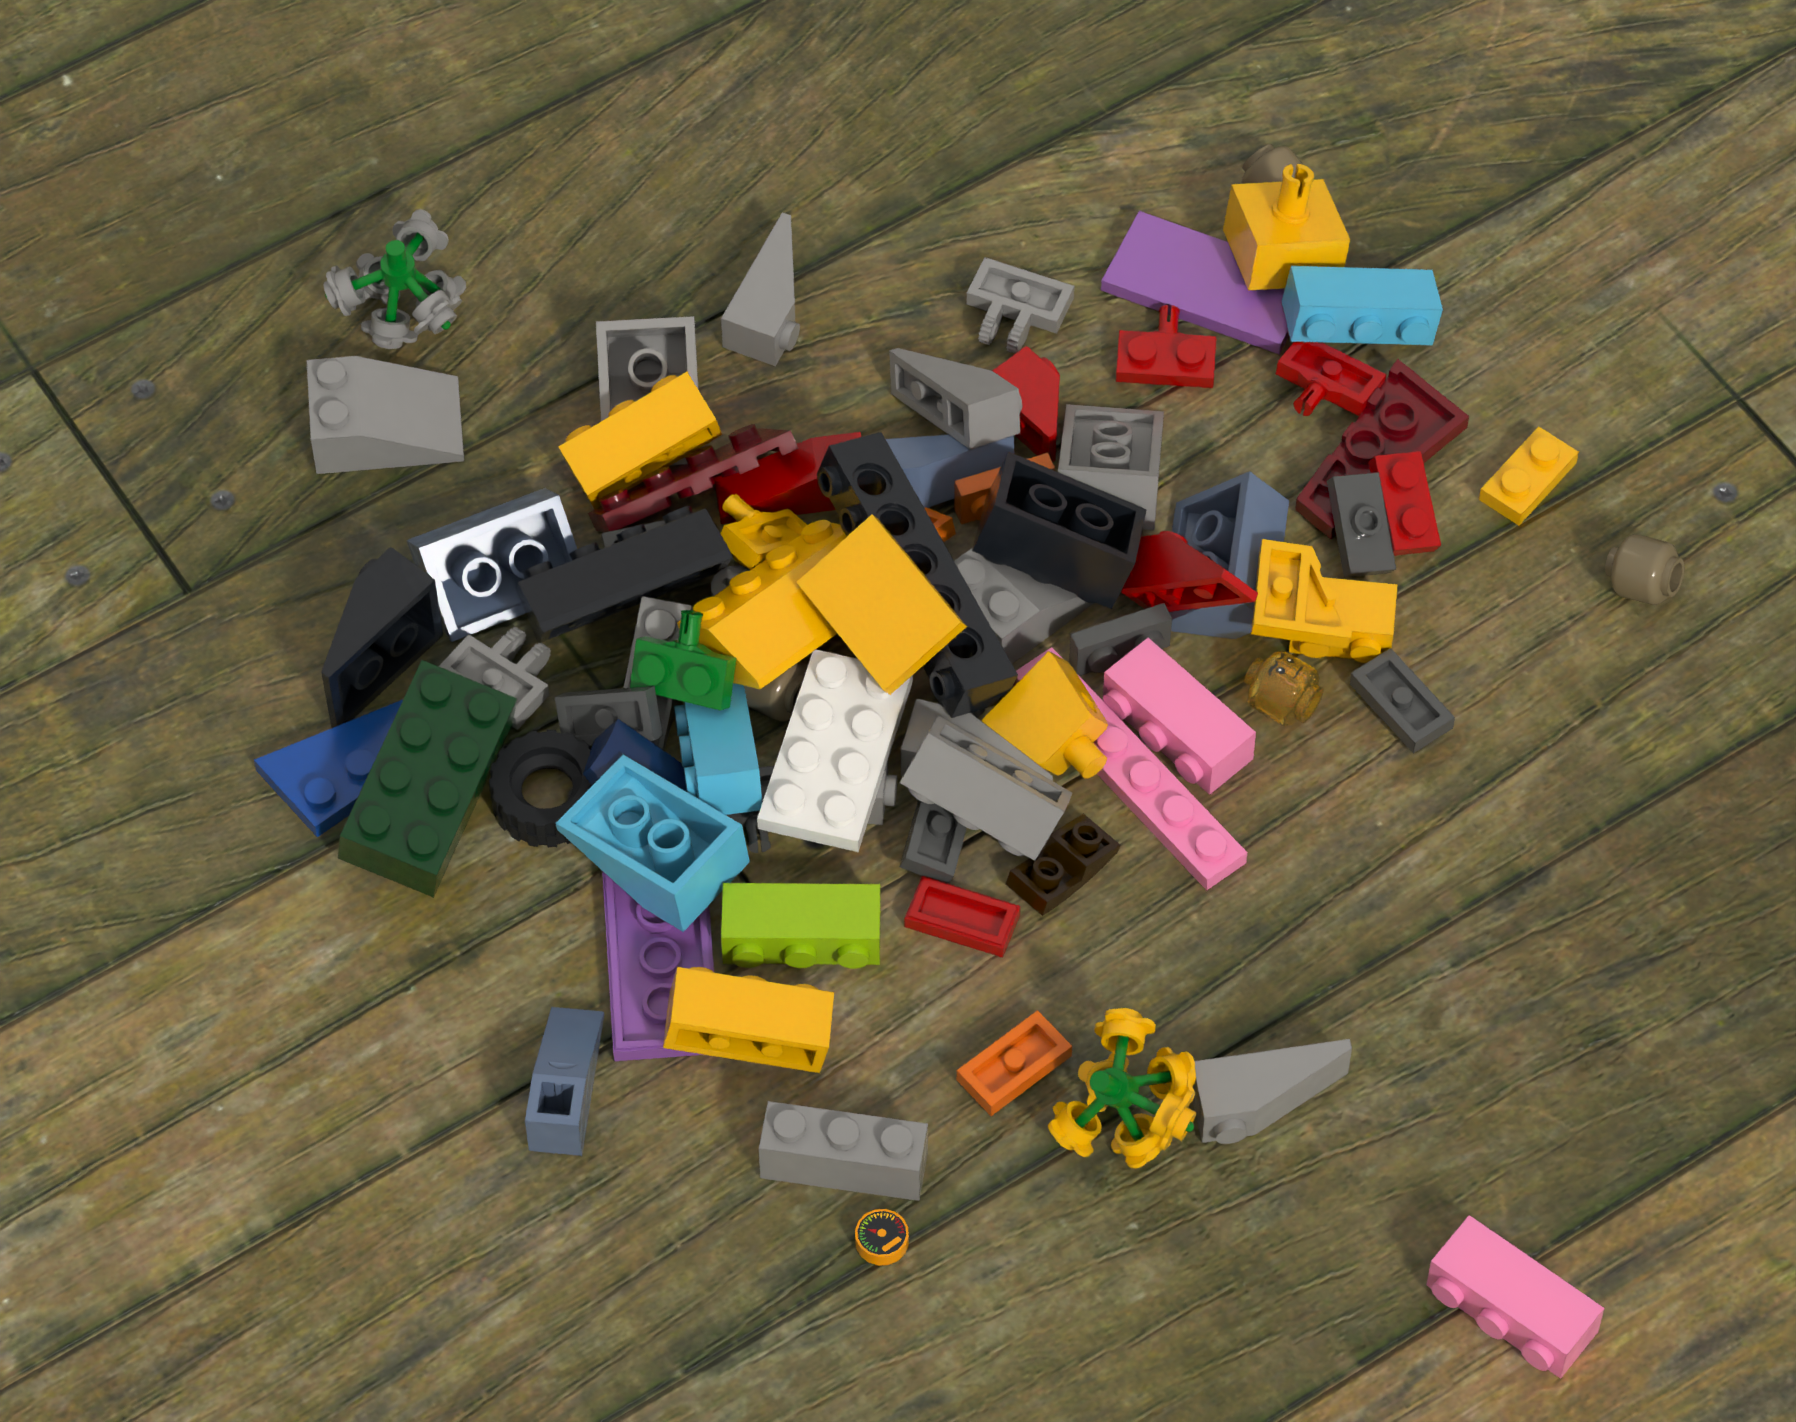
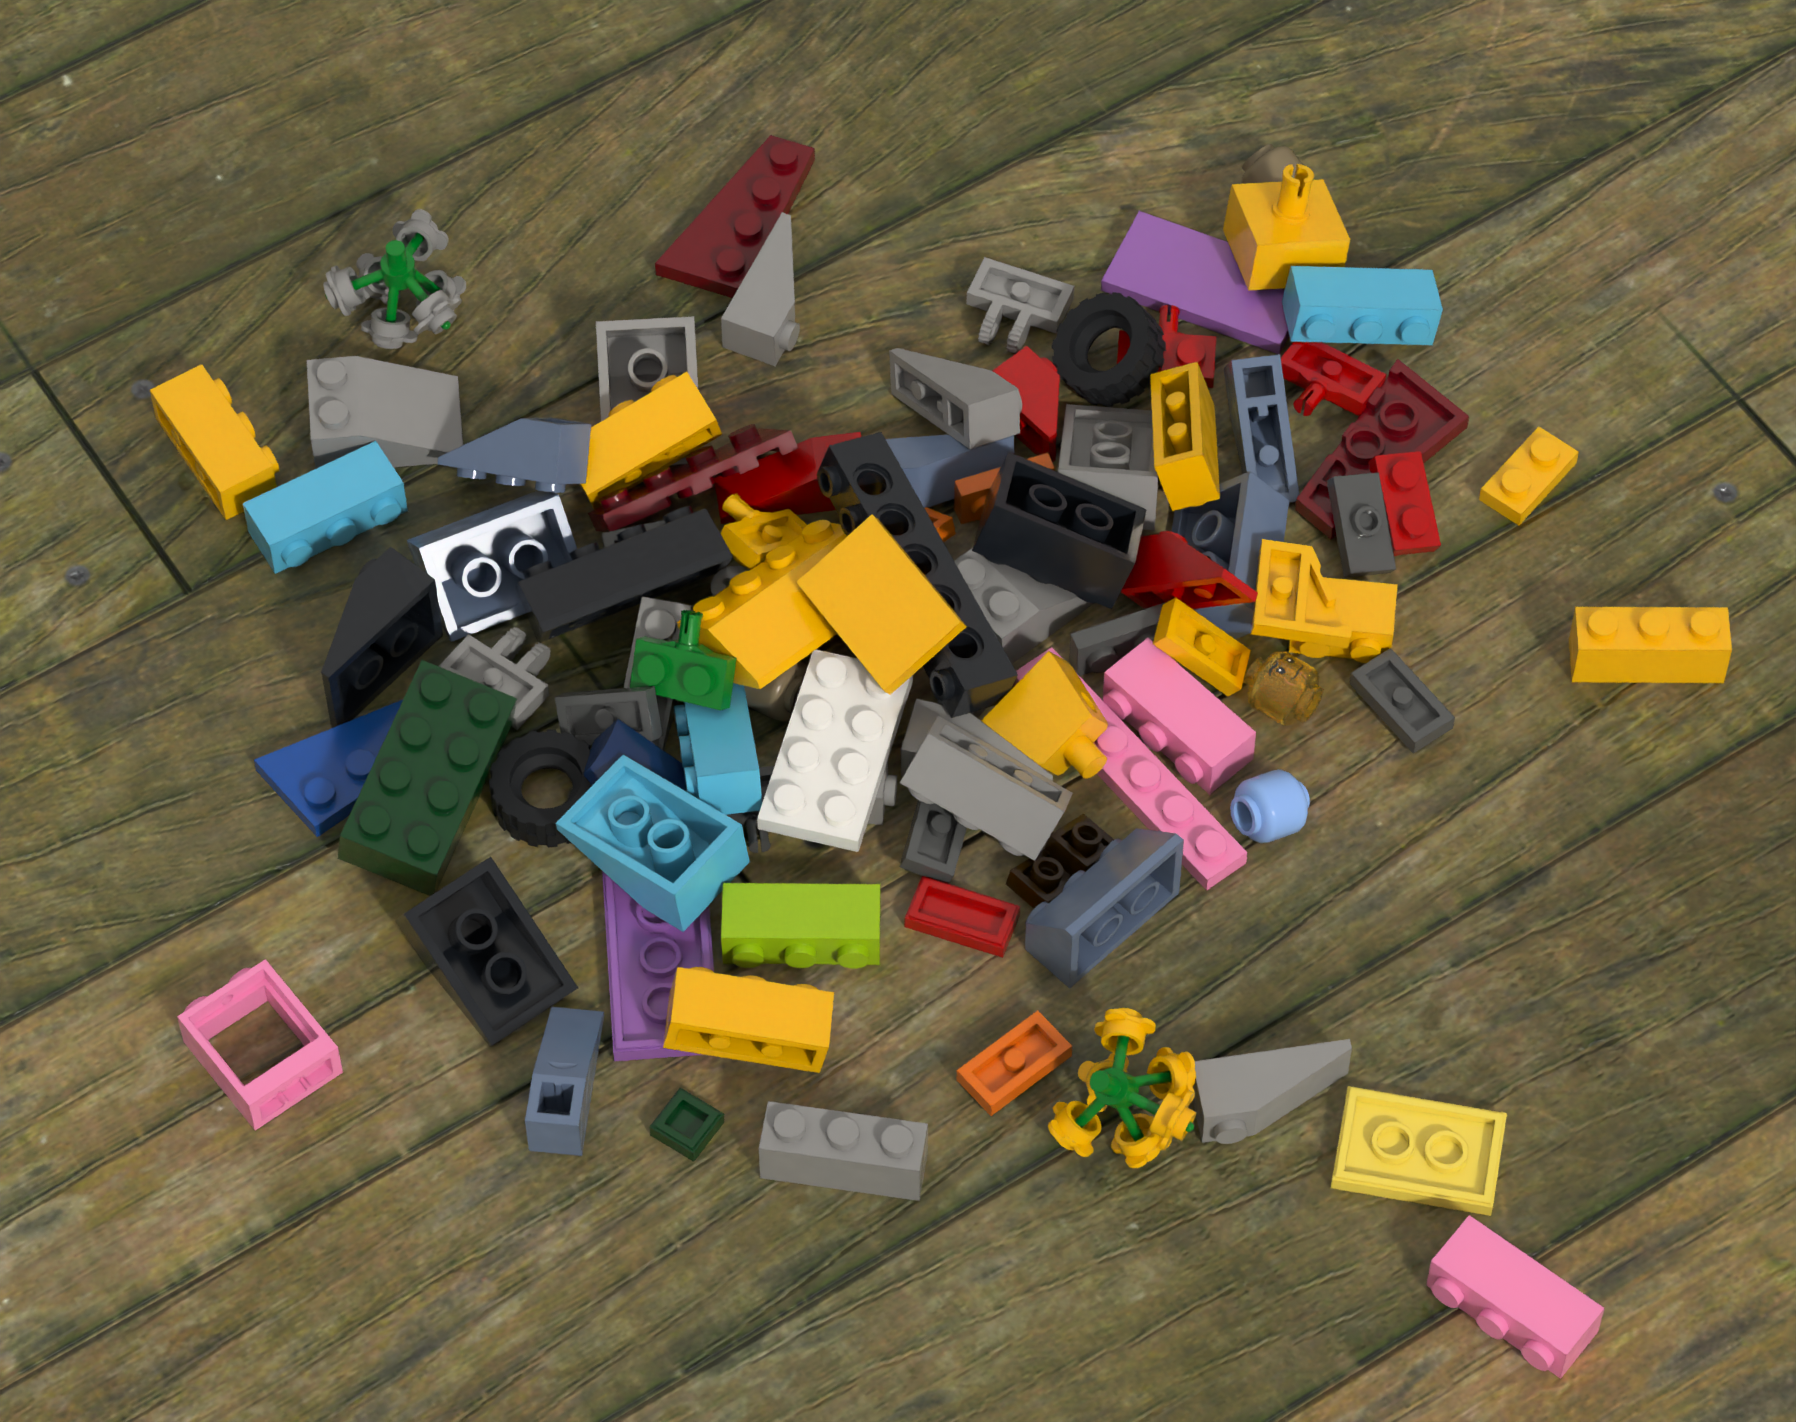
(214, 439): none -> yellow brick
(285, 1082): none -> bright pink window
(325, 507): none -> medium azure brick
(487, 952): none -> black slope
(528, 449): none -> sand blue slope
(686, 1124): none -> dark green tile
(733, 227): none -> dark red wing
(881, 1237): tile -> none
(1085, 325): none -> black tyre
(1105, 903): none -> sand blue slope
(1184, 436): none -> yellow brick
(1201, 647): none -> yellow plate
(1262, 421): none -> sand blue slope
(1270, 806): none -> light blue head
(1419, 1151): none -> light yellow tile
(1645, 569): dark tan head -> none
(1650, 644): none -> yellow brick

